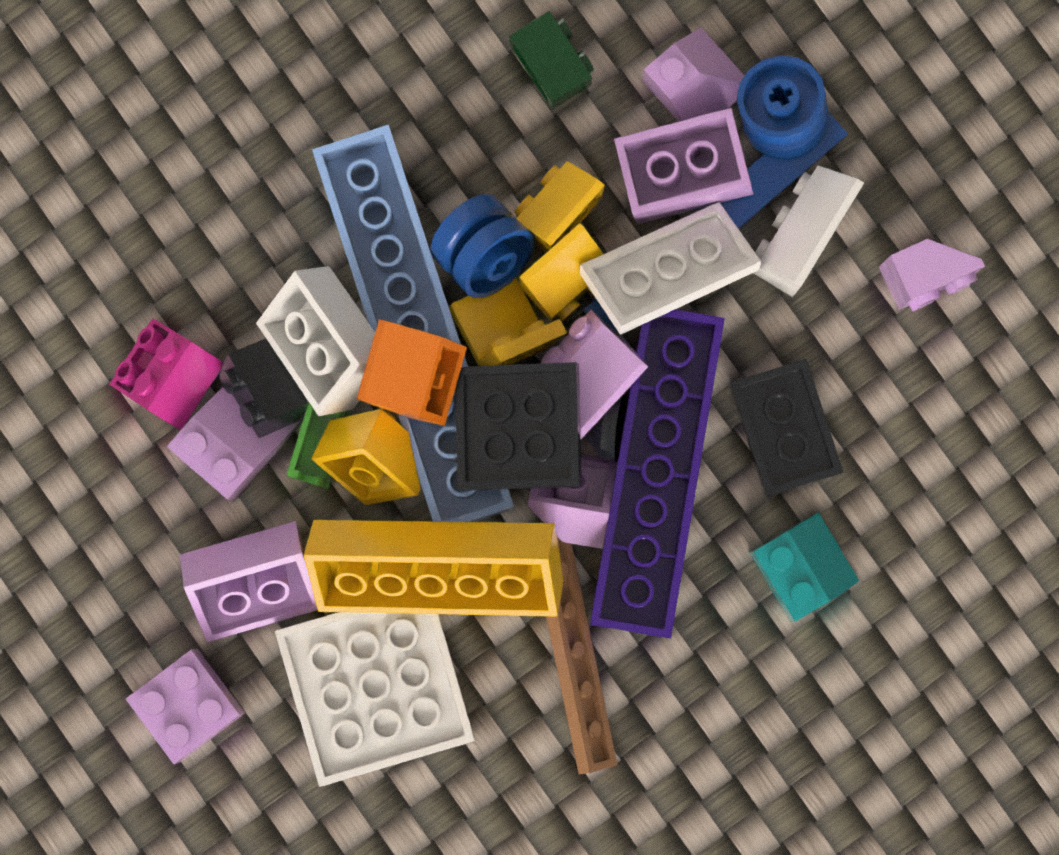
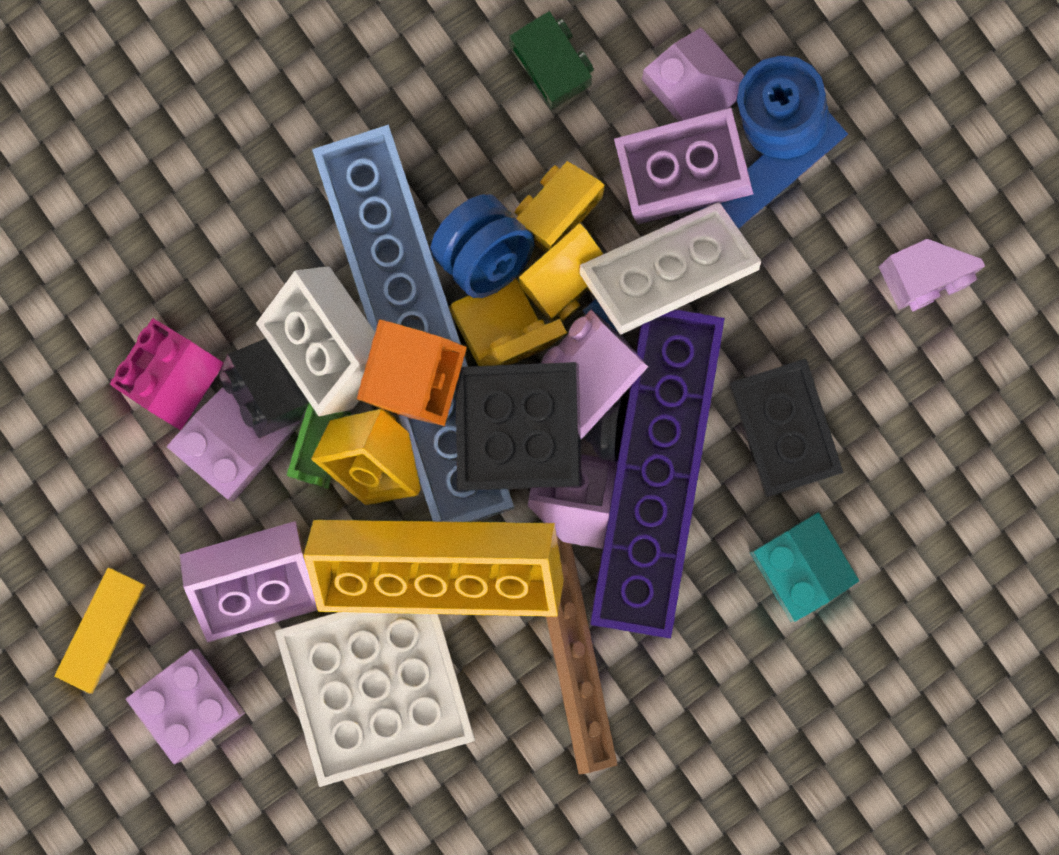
(100, 630): none -> yellow tile
(806, 227): white slope -> none

